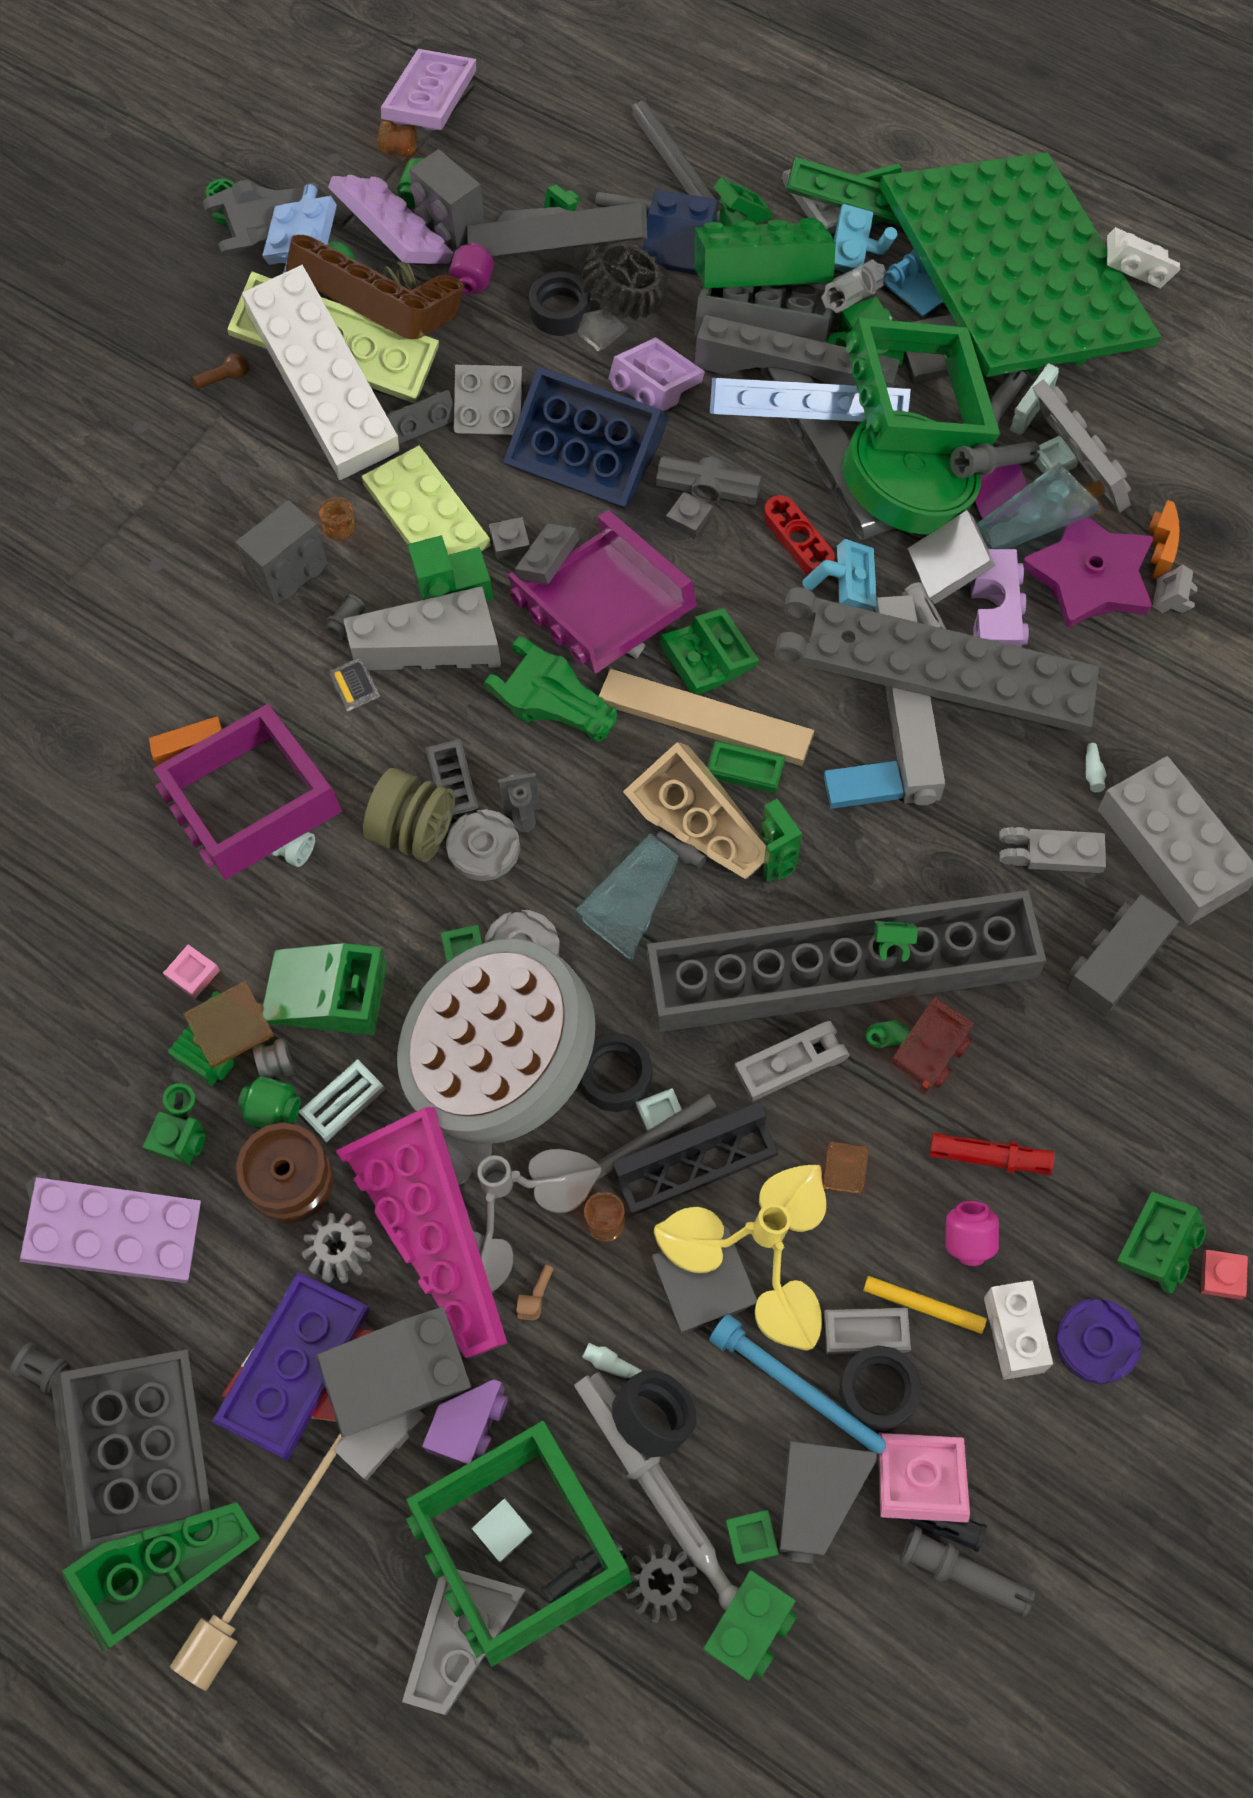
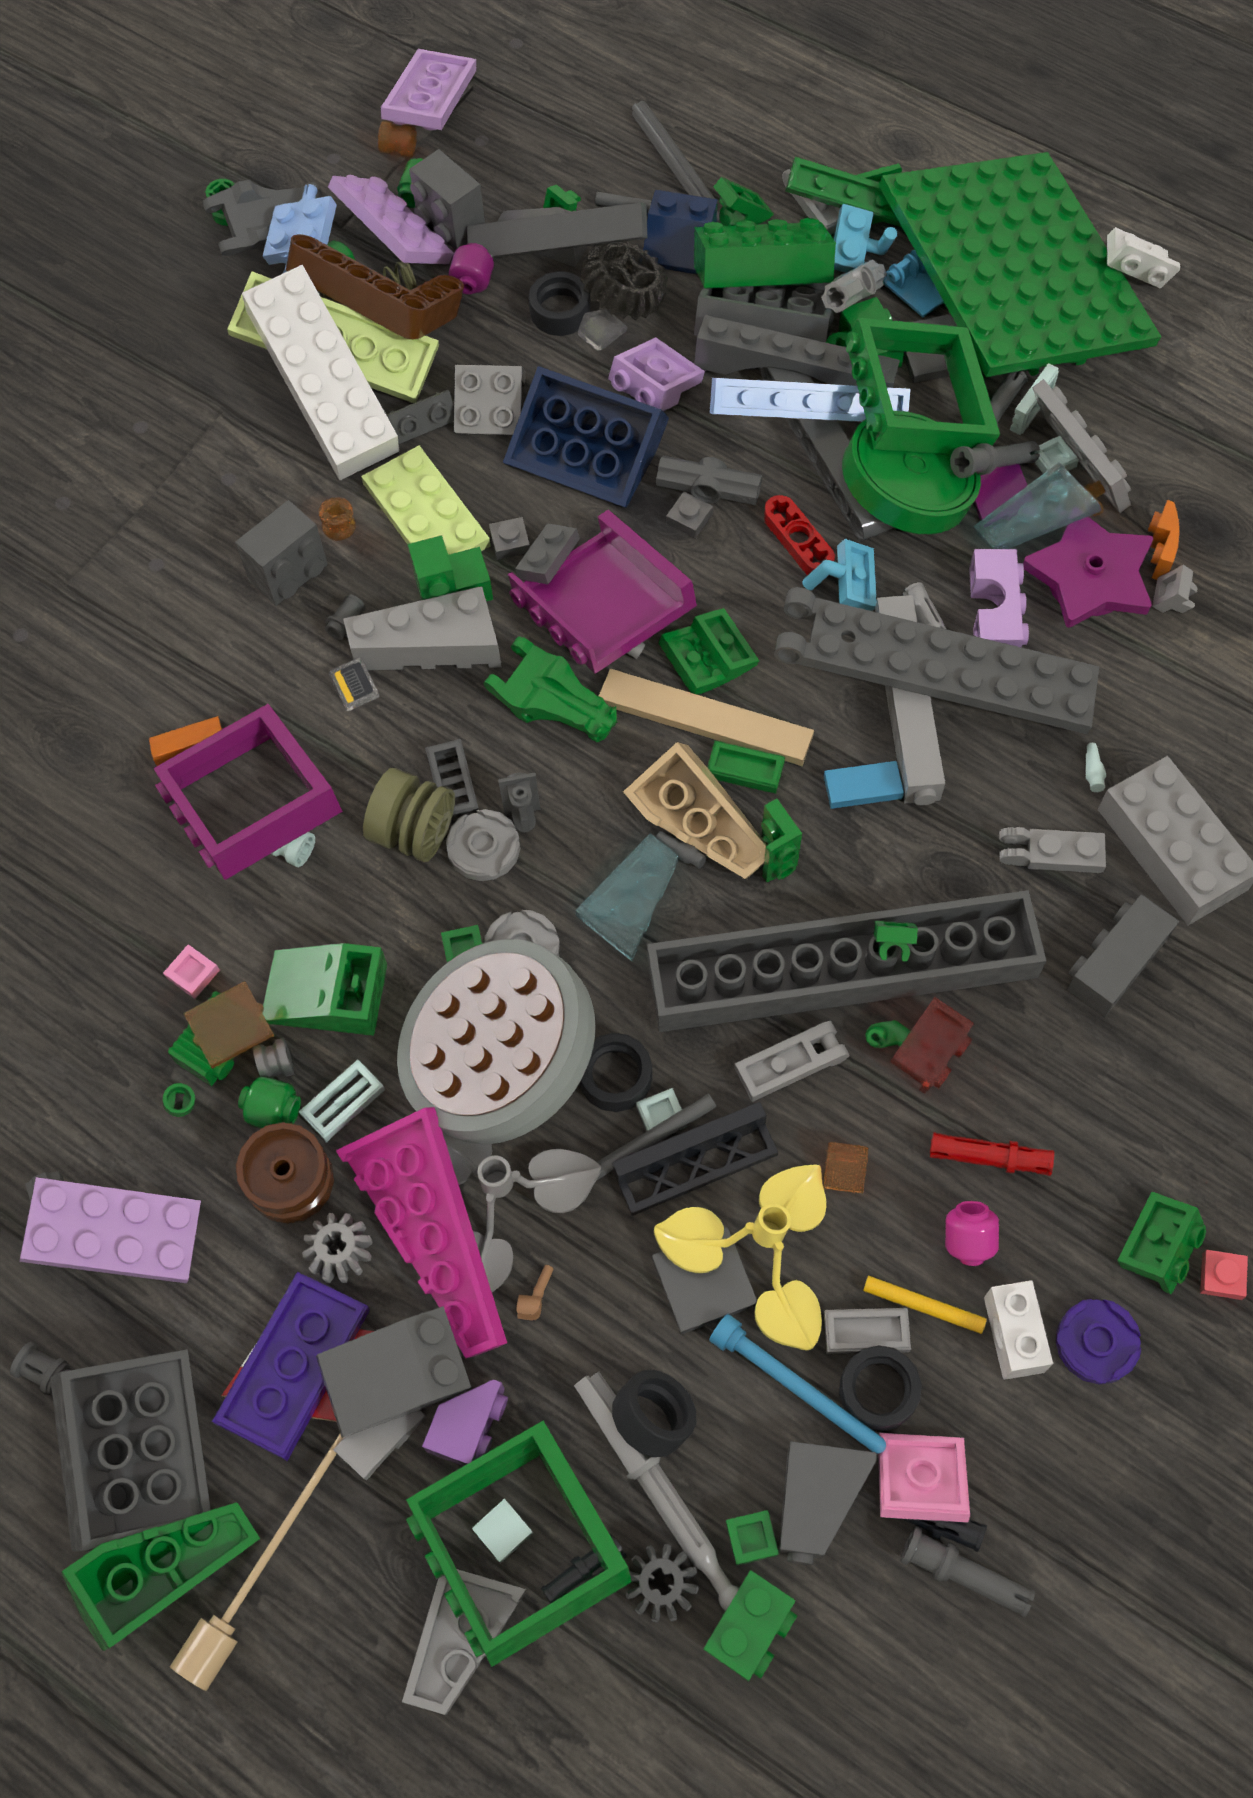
(175, 1138): green bracket -> none
(233, 366): reddish brown bar -> none
(601, 1209): clear orange wheel -> none
(608, 1361): light aqua piece -> none
(951, 557): tile -> none

